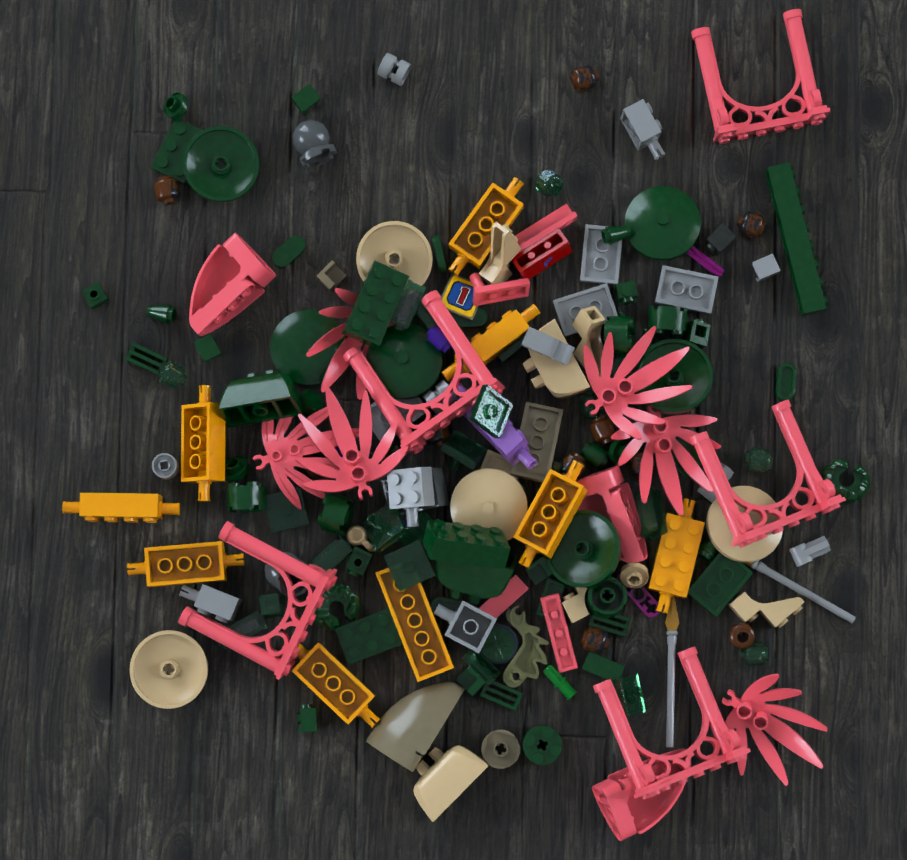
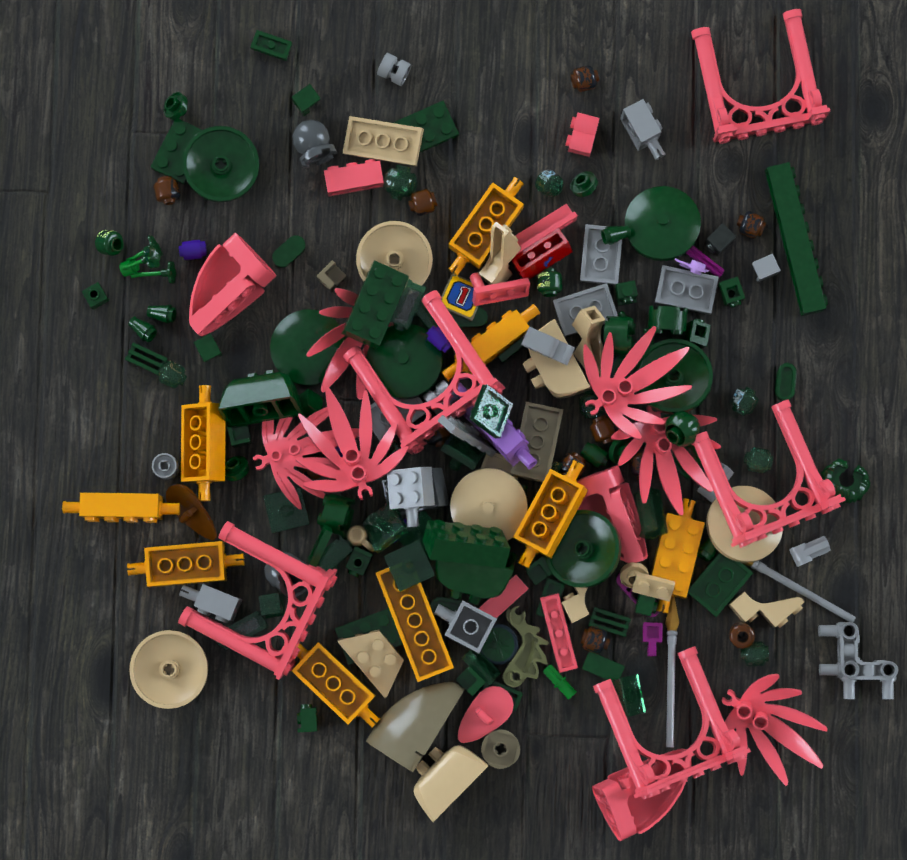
(109, 242): none -> dark green head
(143, 329): none -> dark green cone
(151, 256): none -> plant
(191, 510): none -> reddish brown shield
(193, 249): none -> dark purple brick
(239, 436): none -> dark green panel
(246, 498): dark green brick -> none
(271, 45): none -> dark green plate
(320, 545): none -> dark green tile
(346, 597): dark green piece -> none
(353, 177): none -> coral brick
(375, 658): none -> tan wing
(383, 141): none -> tan plate
(400, 182): none -> clear green plant
(422, 202): none -> reddish brown head
(436, 124): none -> dark green plate
(439, 253): dark green tile -> none
(467, 433): none -> light grey wing
(485, 714): none -> coral shield
(549, 282): none -> dark green head
(553, 745): dark green brick -> none
(583, 134): none -> coral brick
(584, 184): none -> dark green plate
(616, 593): dark green brick -> none
(645, 605): none -> dark green plate
(652, 634): none -> magenta plate
(653, 586): none -> tan plate
(682, 428): none -> dark green plant
(695, 266): none -> lavender plate
(734, 286): none -> dark green brick
(744, 401): none -> clear green head
(848, 654): none -> light grey pin

